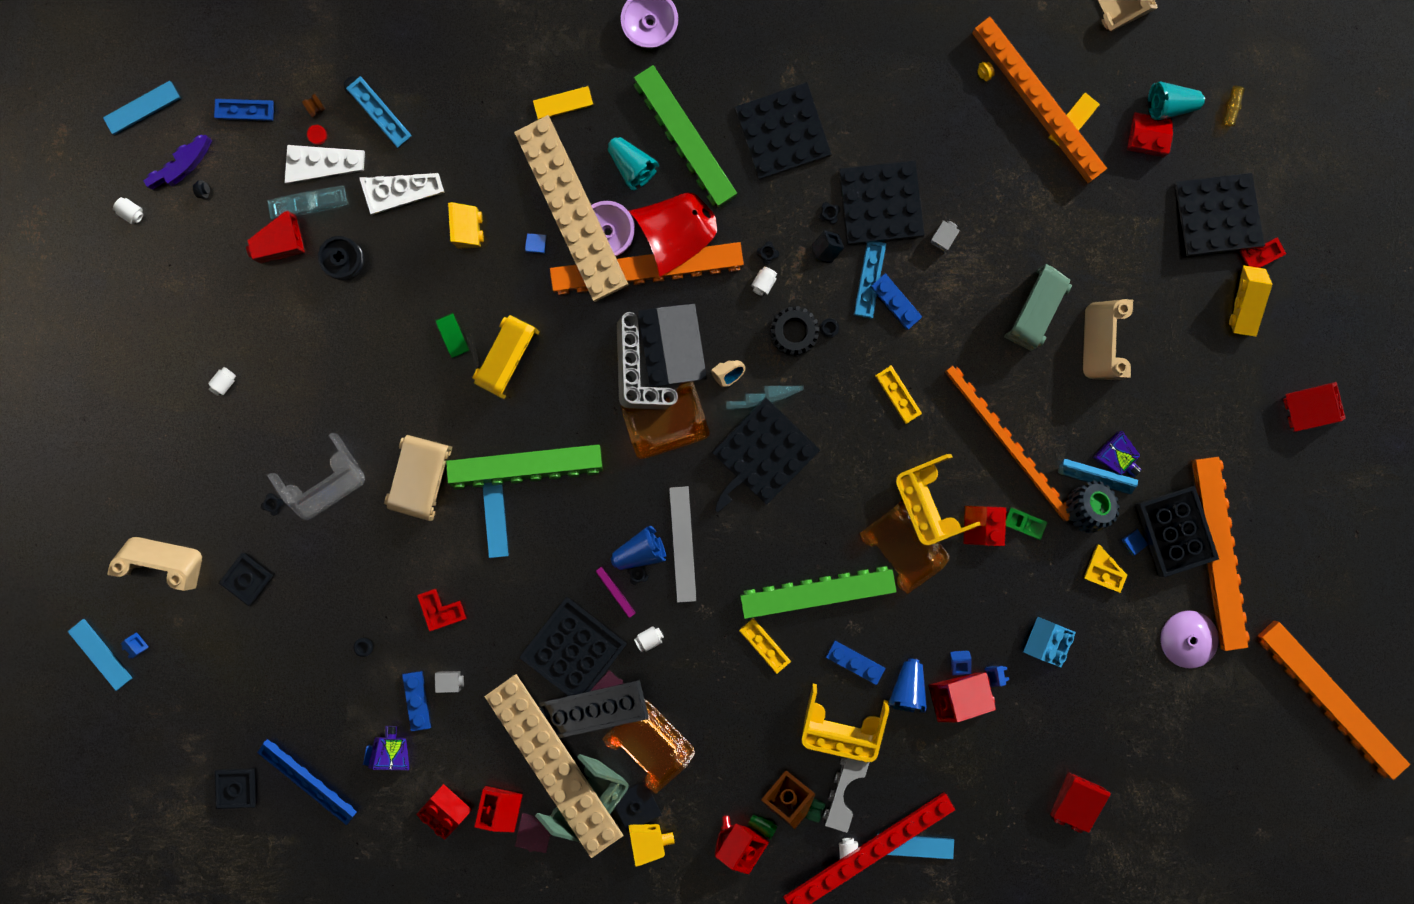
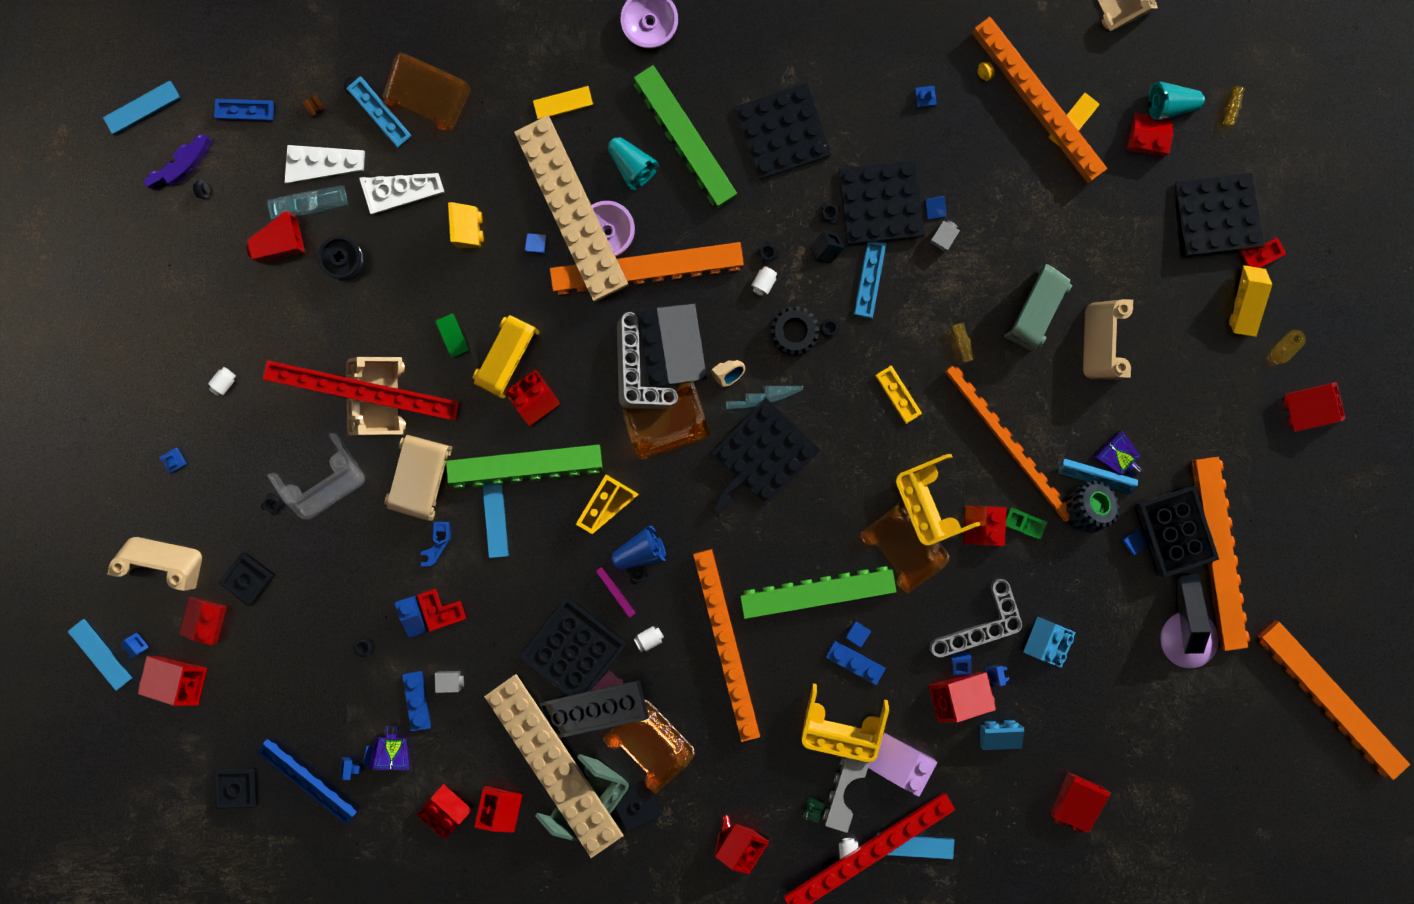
(128, 210): white brick -> none
(172, 681): none -> red slope
(173, 460): none -> blue tile
(202, 621): none -> red slope
(316, 134): red tile -> none
(348, 768): none -> blue tile
(360, 390): none -> red plate
(367, 417): none -> tan windscreen
(411, 616): none -> blue slope
(425, 91): none -> clear orange windscreen
(435, 552): none -> blue piece
(532, 397): none -> red slope
(532, 834): clear pink piece -> none
(605, 503): none -> yellow wedge
(648, 842): yellow torso -> none
(674, 230): red piece -> none
(682, 544): light grey tile -> none
(726, 645): none -> orange brick
(763, 826): green cone -> none
(765, 645): yellow tile -> none
(789, 799): reddish brown slope -> none
(857, 634): none -> blue slope
(896, 301): blue plate -> none
(903, 765): none -> lavender slope
(909, 688): blue cone -> none
(925, 96): none -> blue tile
(935, 207): none -> blue slope
(963, 342): none -> clear yellow pin
(983, 629): none -> light grey beam
(1001, 736): none -> dark azure slope
(1105, 571): yellow wing -> none
(1193, 614): none -> black slope
(1288, 345): none -> clear yellow plate

